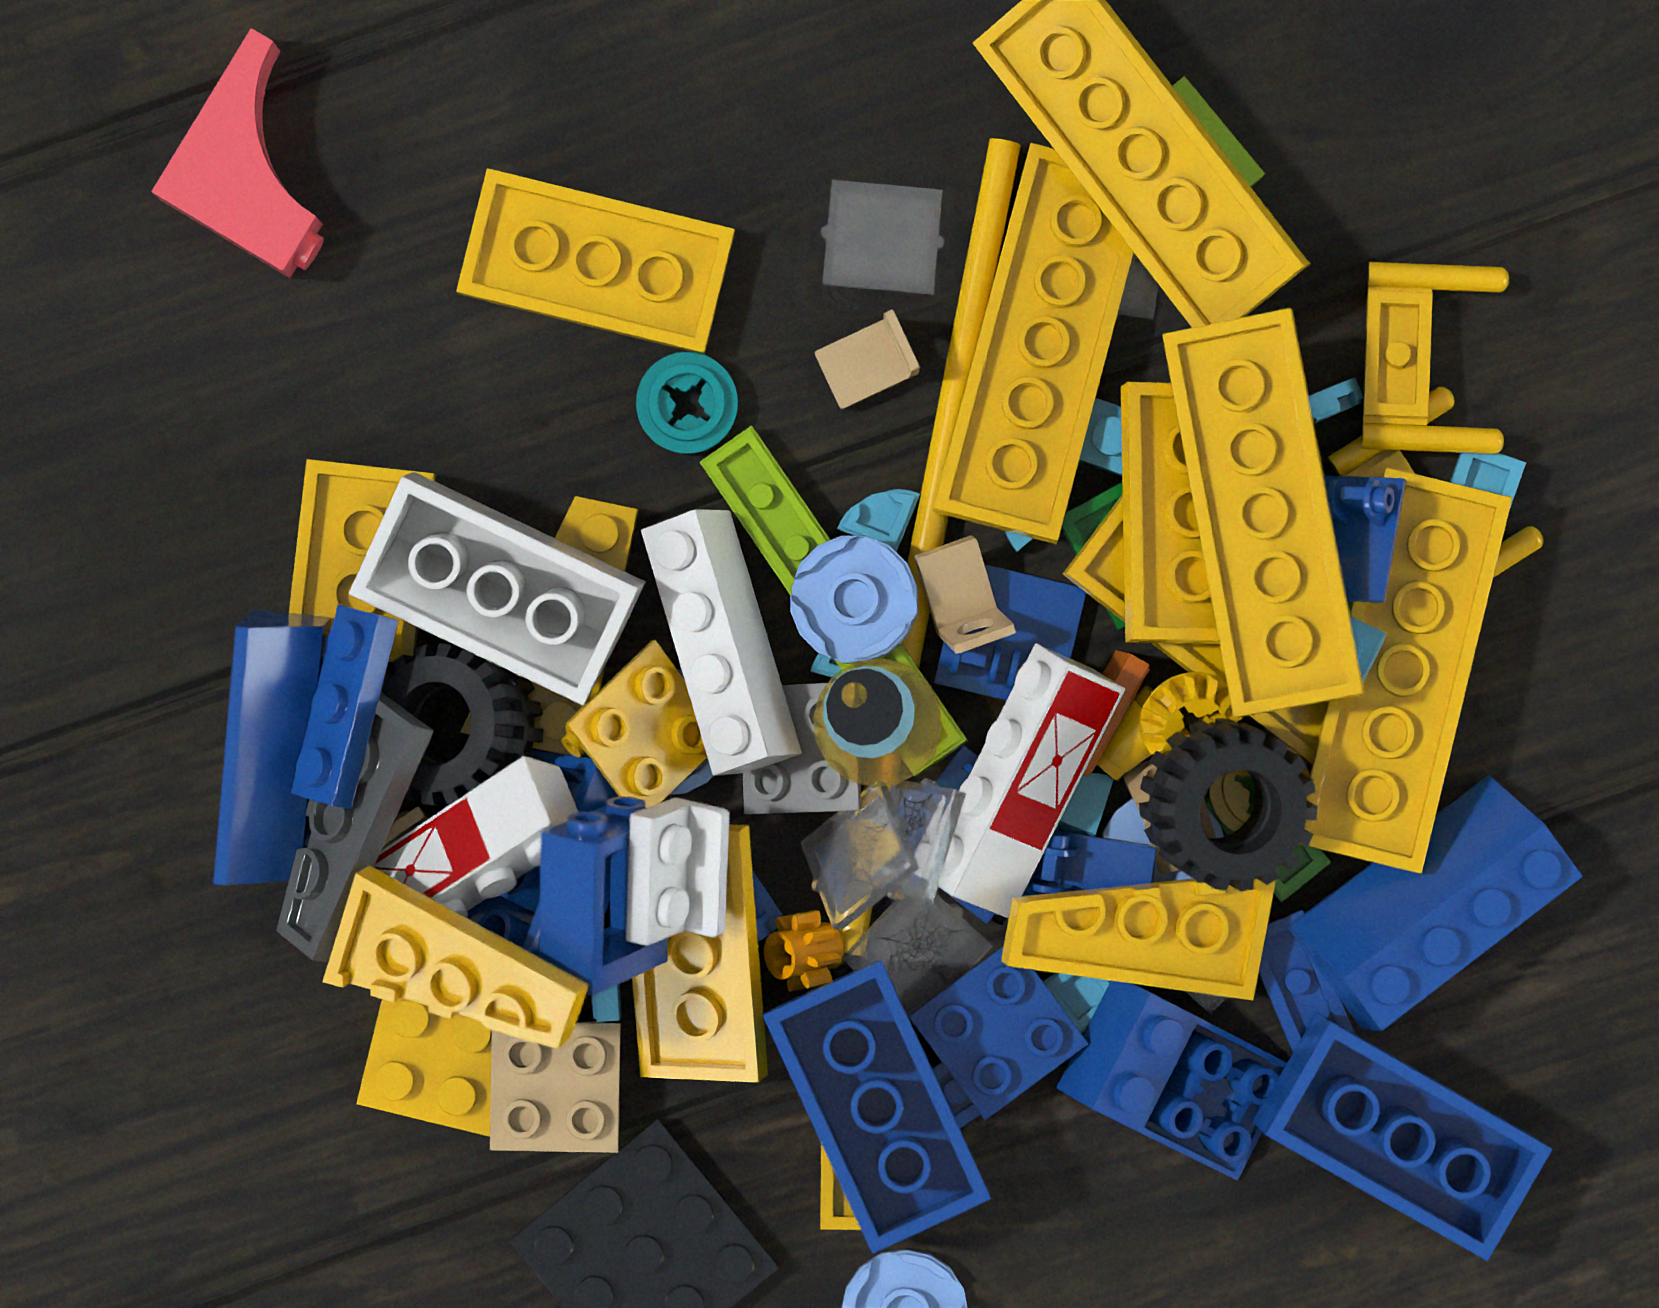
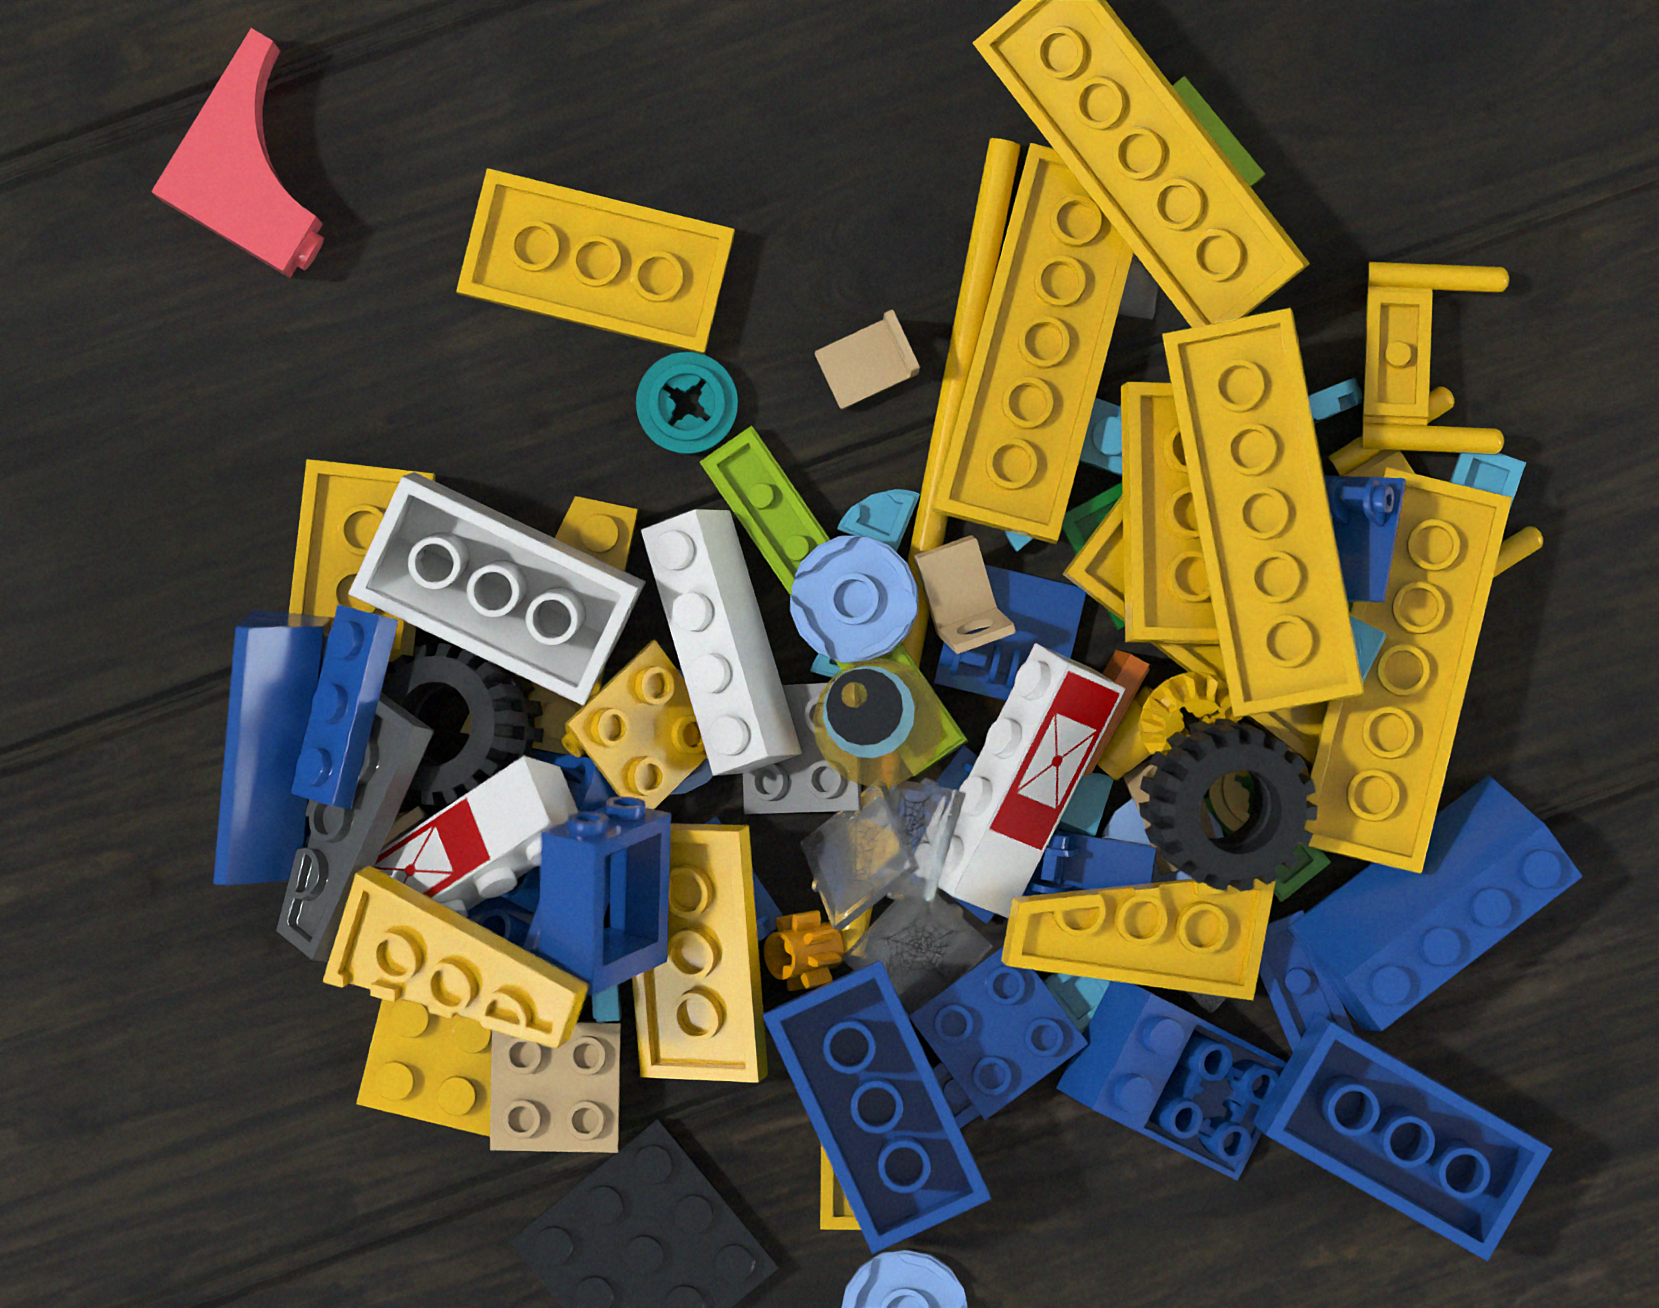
(677, 871): white bracket -> none
(882, 237): clear piece -> none

